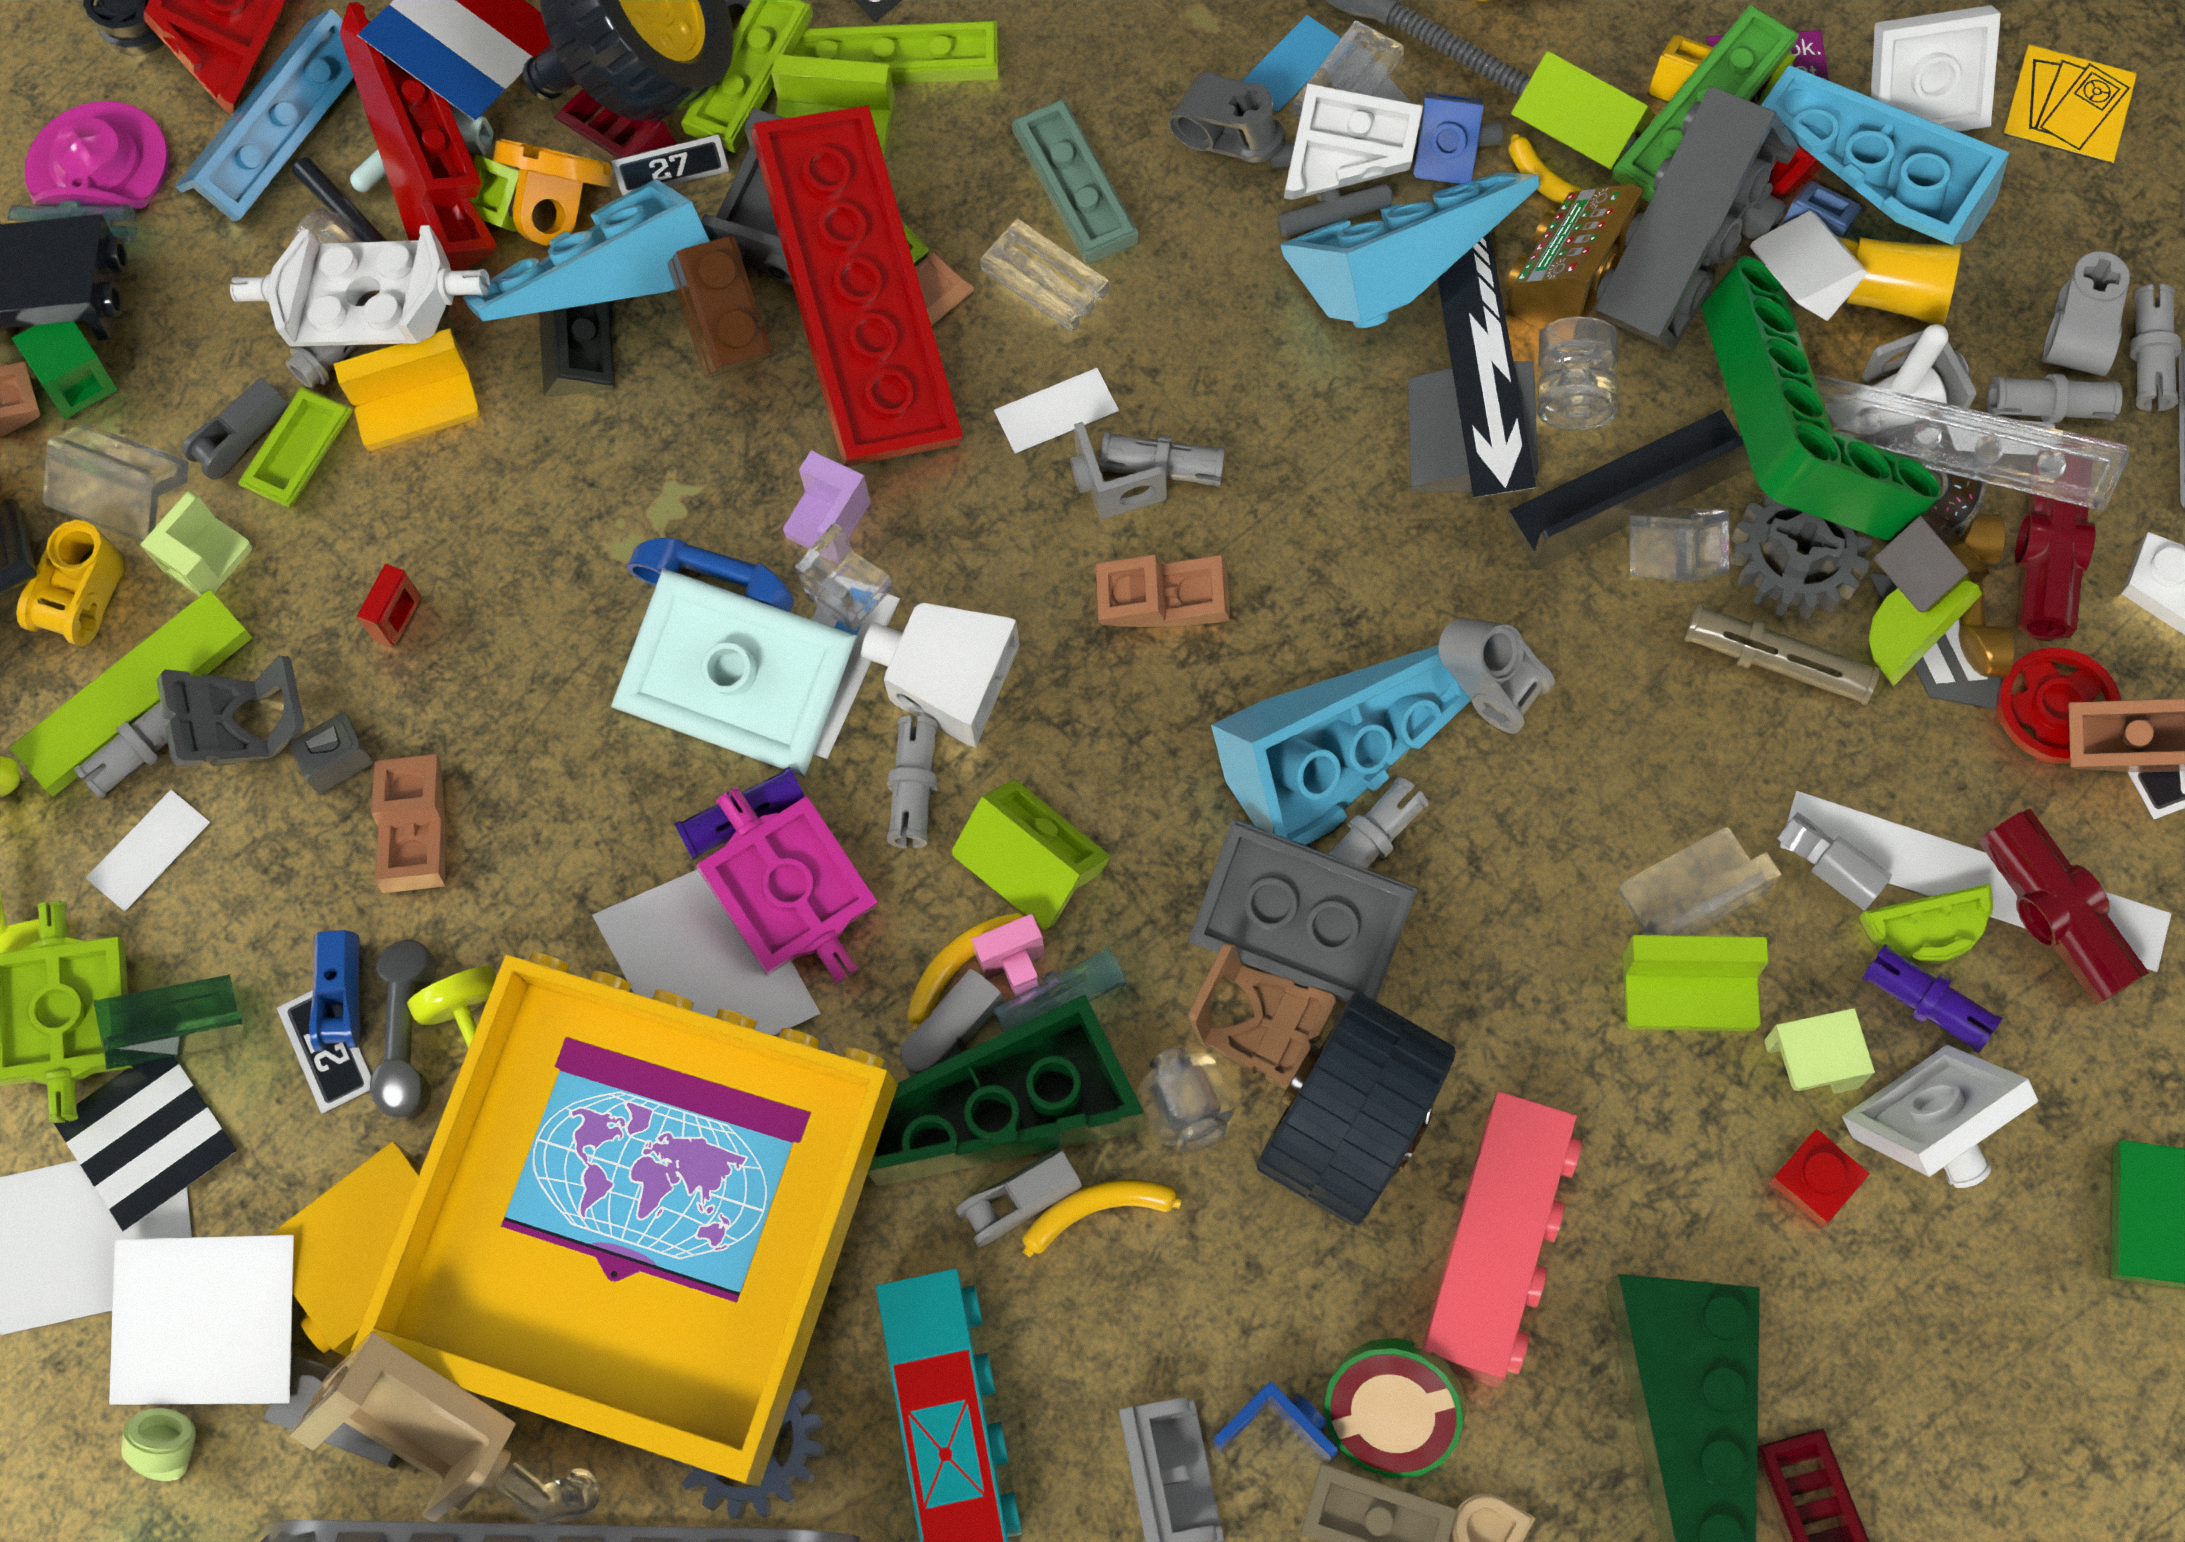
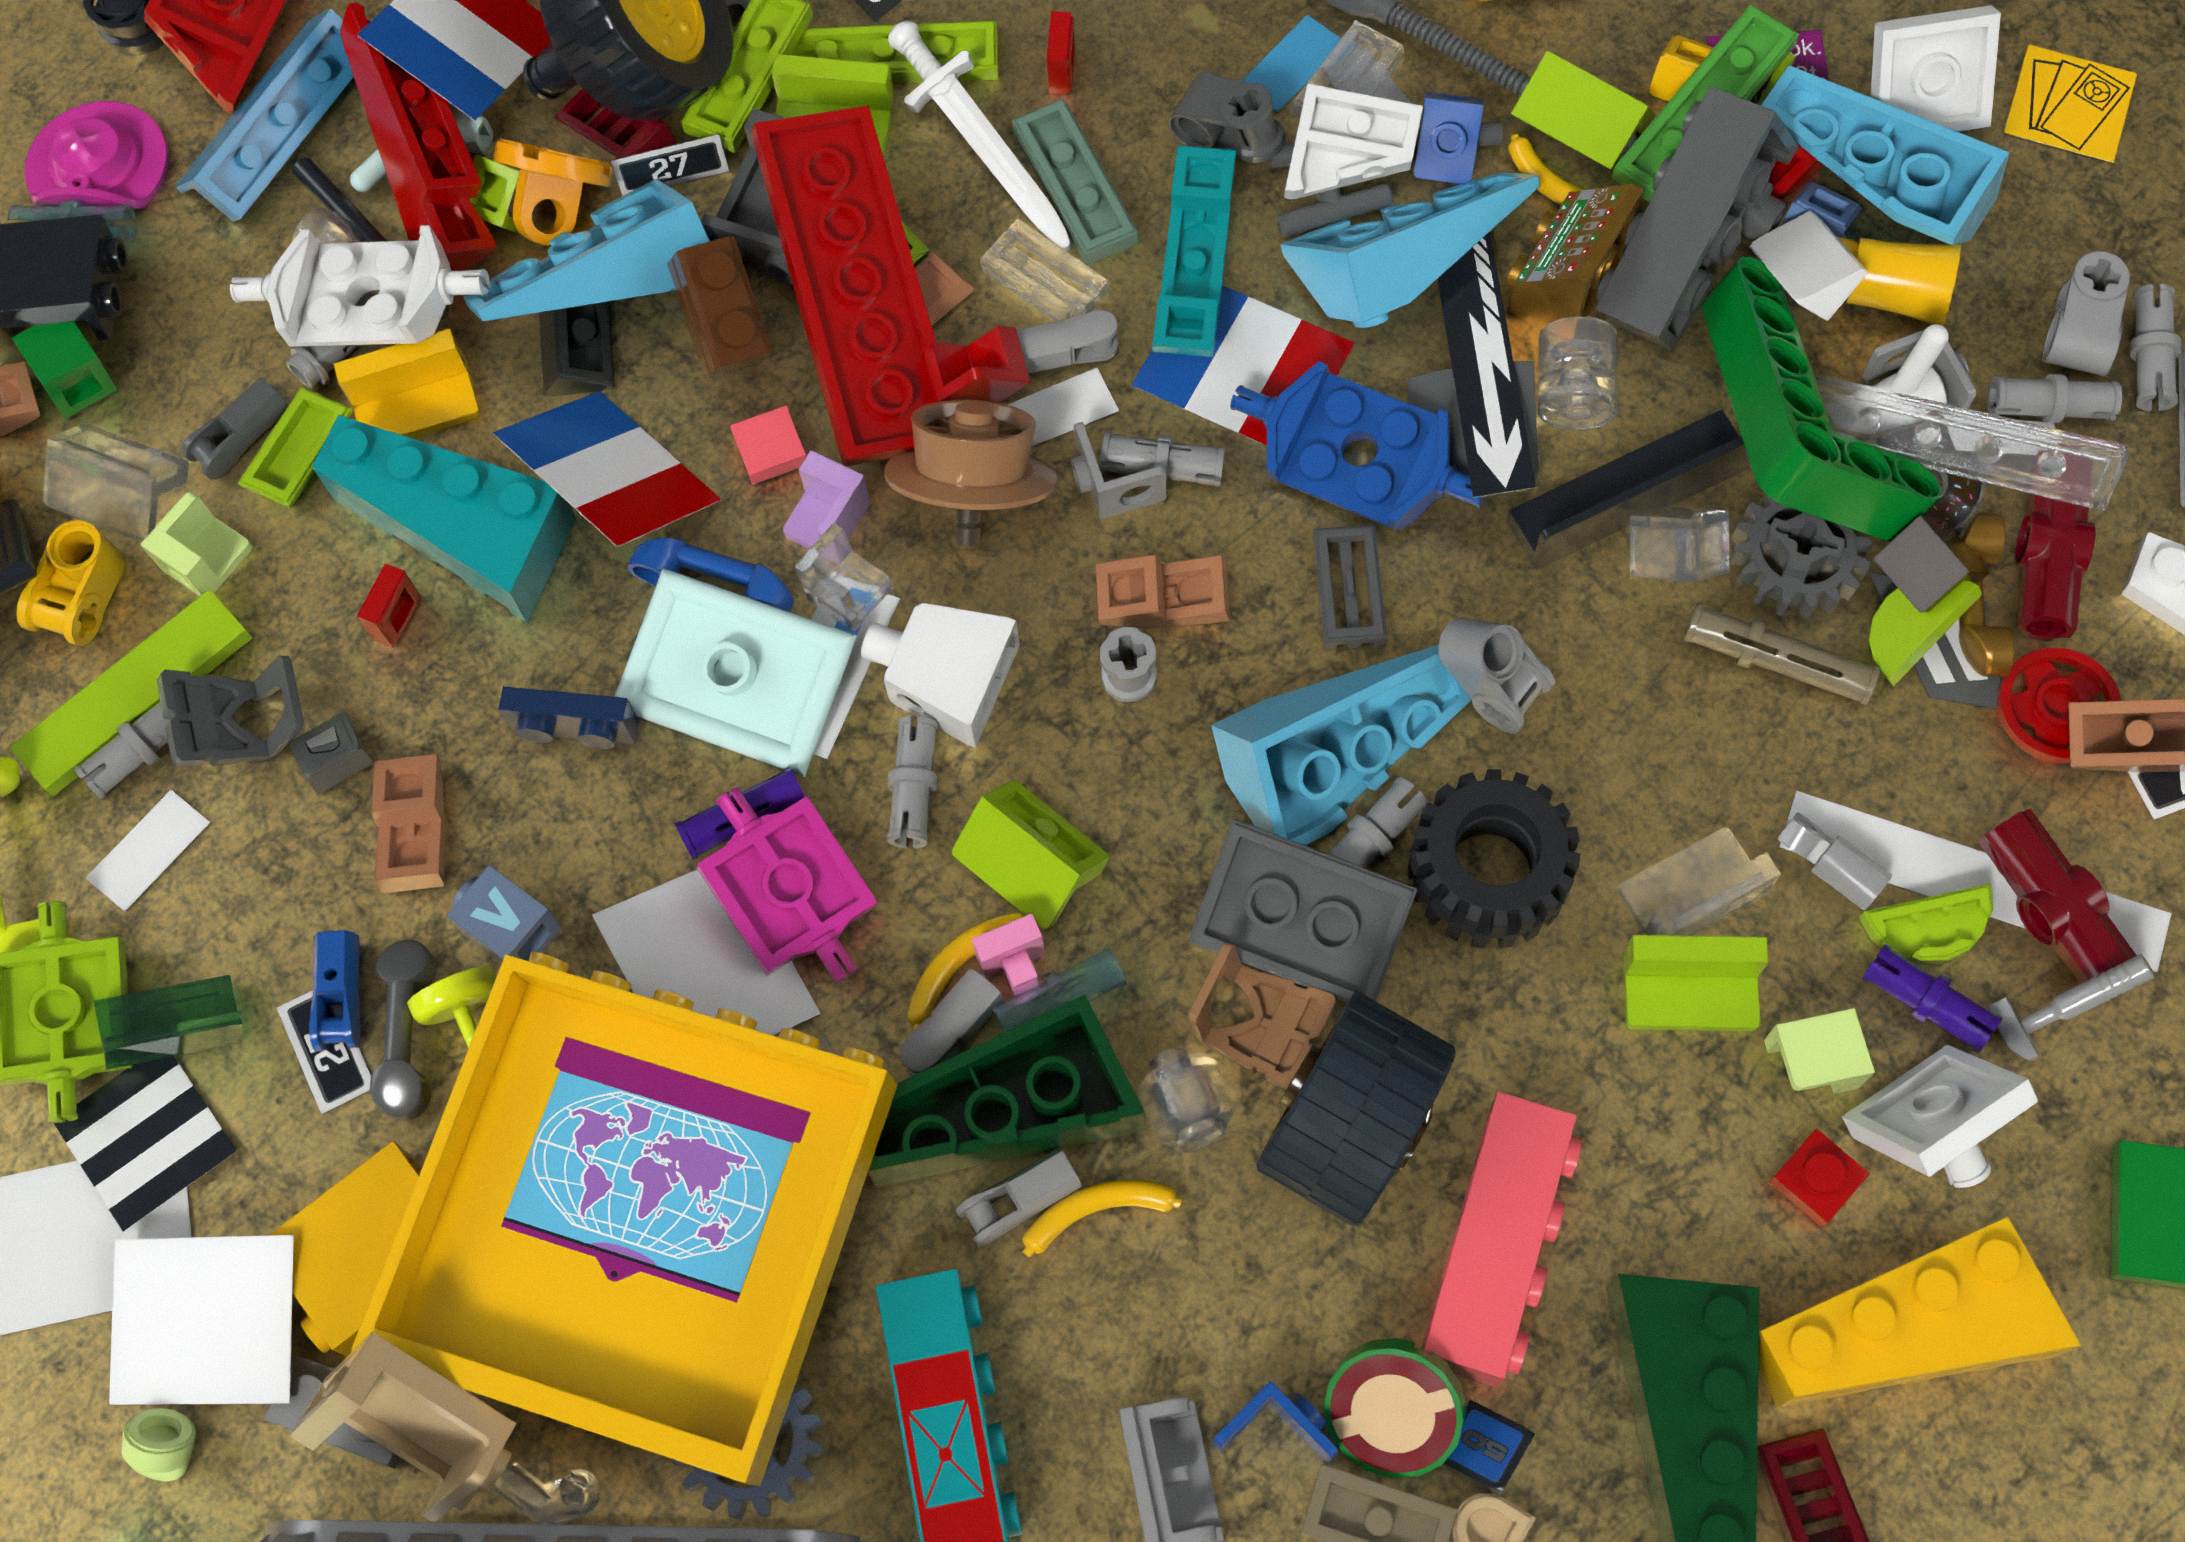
(456, 511): none -> teal wedge
(502, 917): none -> sand blue brick
(585, 717): none -> dark blue plate
(607, 467): none -> sticker
(769, 444): none -> coral tile
(942, 86): none -> white sword
(971, 461): none -> medium nougat piece
(980, 371): none -> red panel
(1061, 53): none -> red tile
(1075, 340): none -> light grey bar
(1133, 645): none -> light grey bush
(1195, 252): none -> teal slope
(1251, 349): none -> sticker
(1326, 413): none -> blue plate
(1353, 633): none -> dark grey tile
(1488, 1448): none -> slope
(1501, 810): none -> black tyre
(1931, 1318): none -> yellow wedge
(2068, 1004): none -> light grey piece

